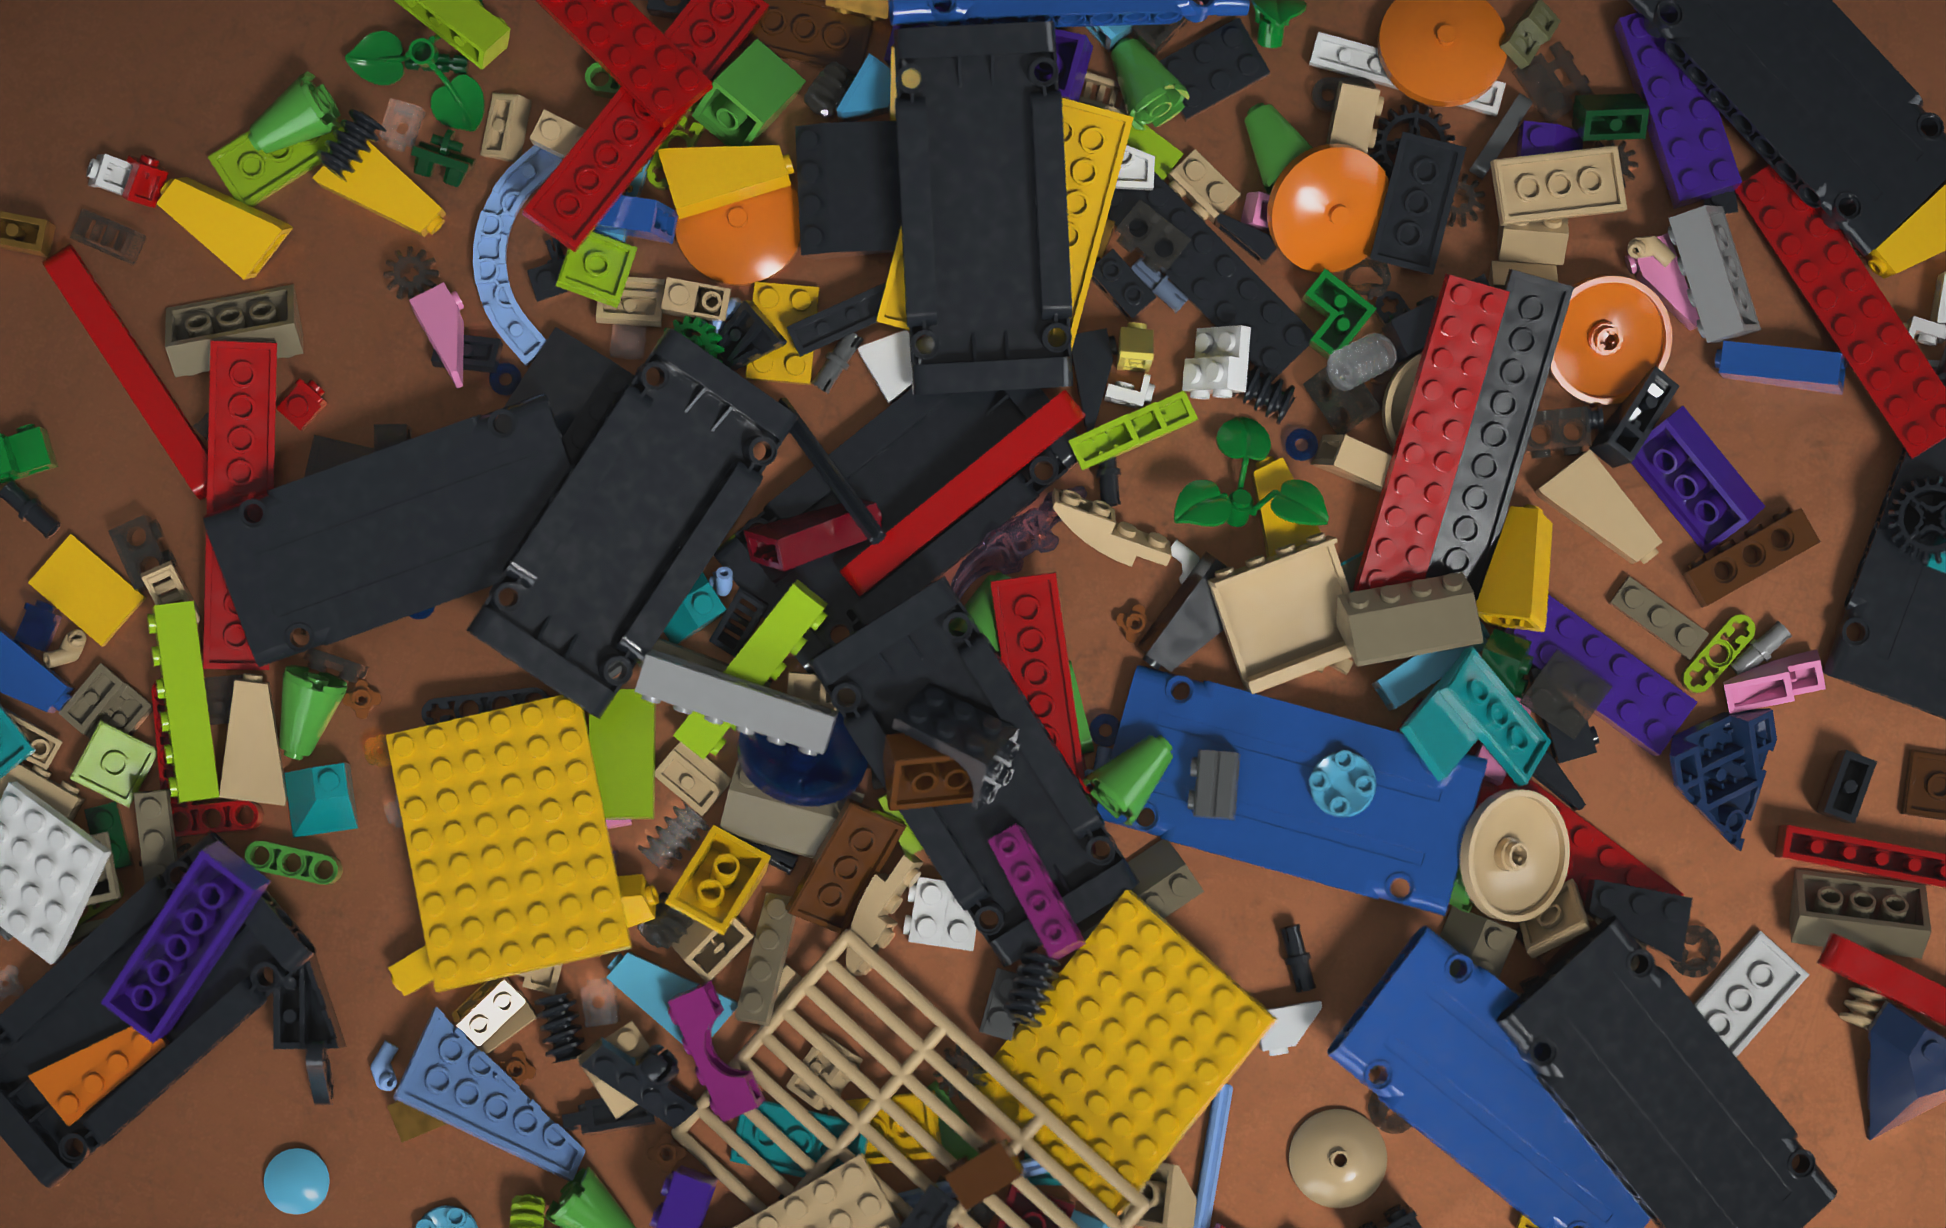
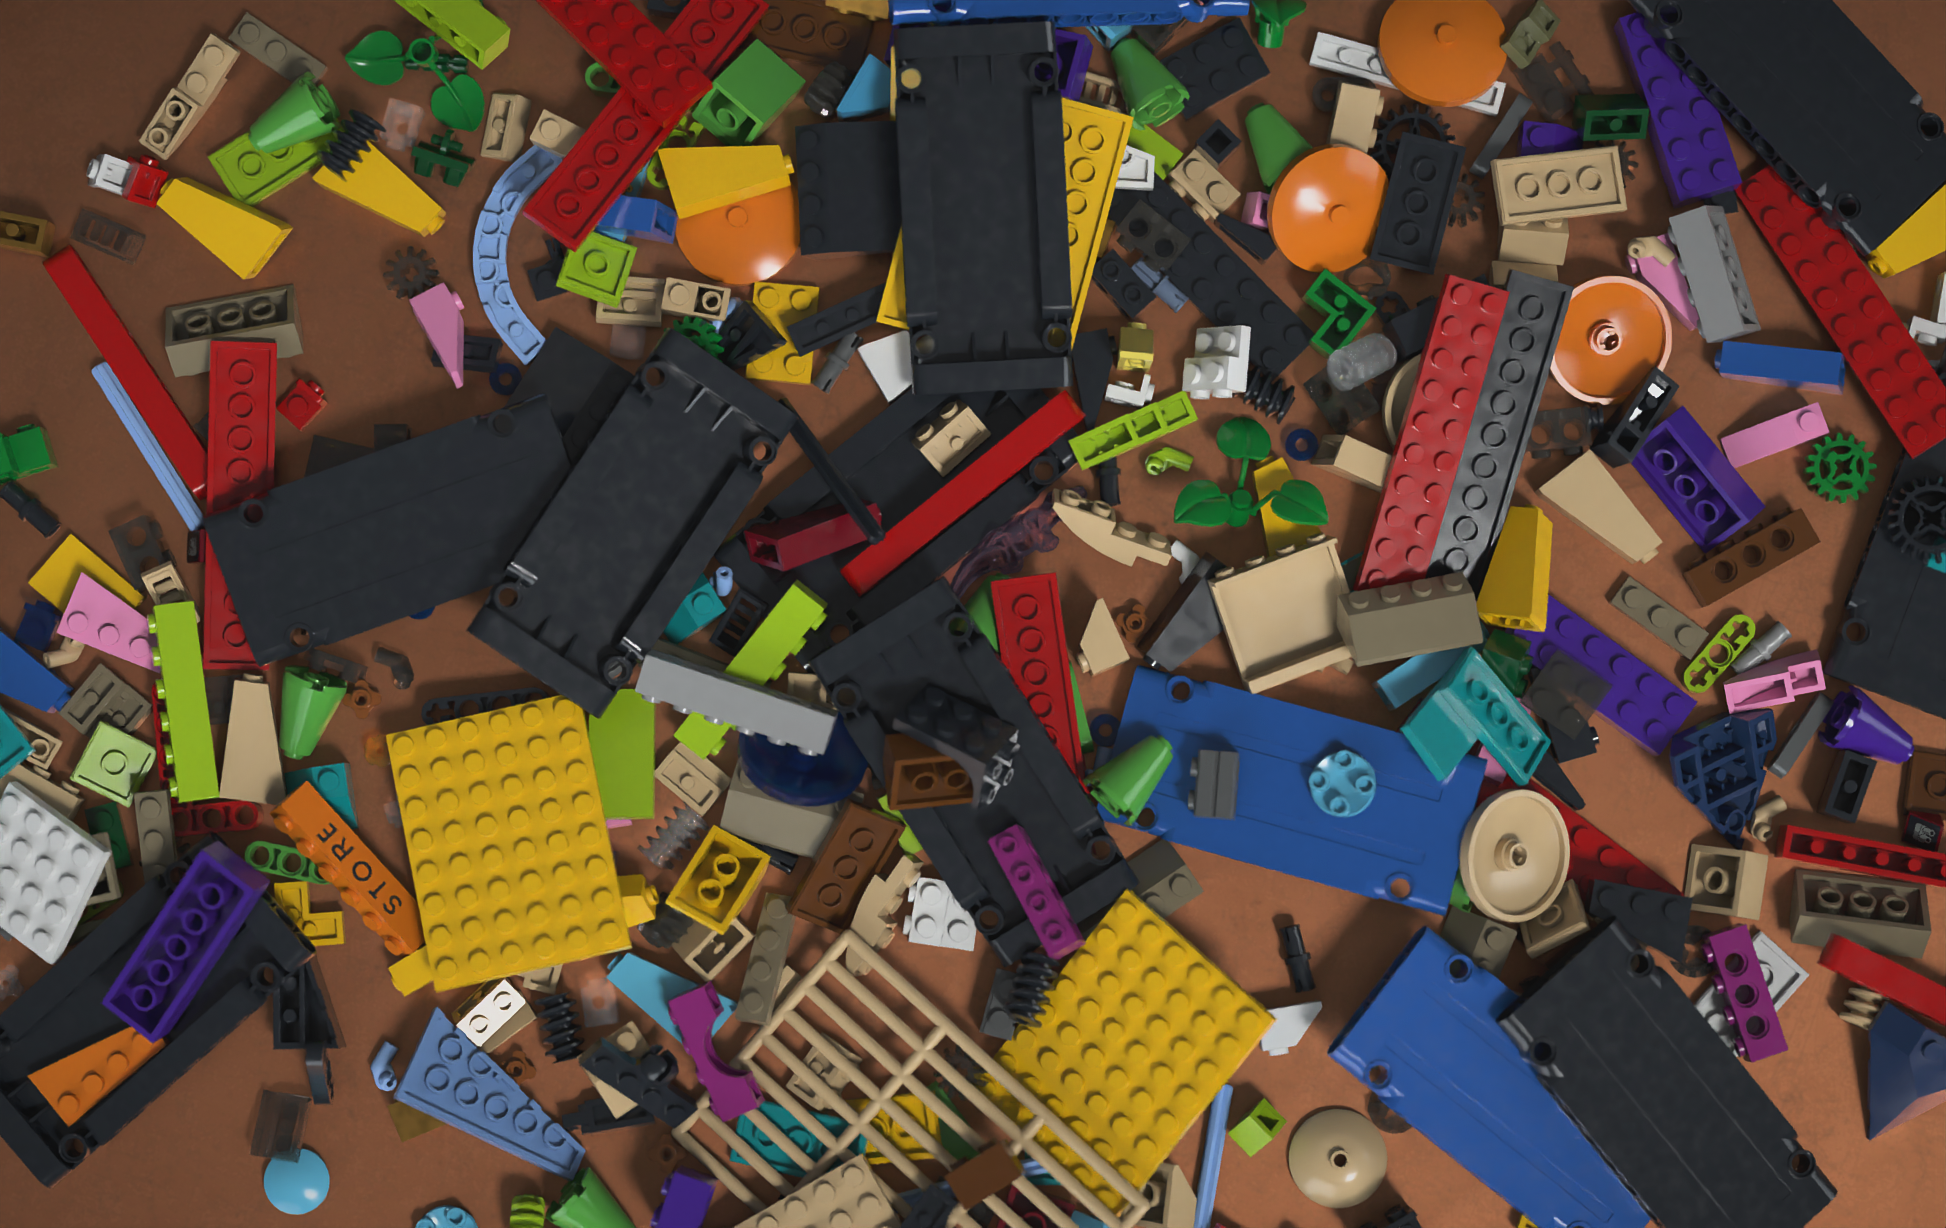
(107, 624): none -> bright pink wing
(148, 446): none -> light blue axle
(191, 98): none -> tan slope
(196, 546): none -> slope
(275, 50): none -> dark tan plate
(280, 1126): none -> clear smoke plate
(319, 928): none -> yellow plate
(351, 868): none -> orange brick
(399, 666): none -> clear smoke arm
(950, 437): none -> tan bracket
(1101, 643): none -> tan slope
(1165, 458): none -> lime arm
(1217, 144): none -> black brick
(1257, 1127): none -> lime brick
(1726, 881): none -> tan slope
(1762, 818): none -> tan arm
(1769, 1037): none -> magenta brick
(1774, 435): none -> bright pink slope
(1800, 735): none -> dark grey beam
(1849, 477): none -> green gear
(1864, 728): none -> dark purple cone
(1923, 830): none -> slope

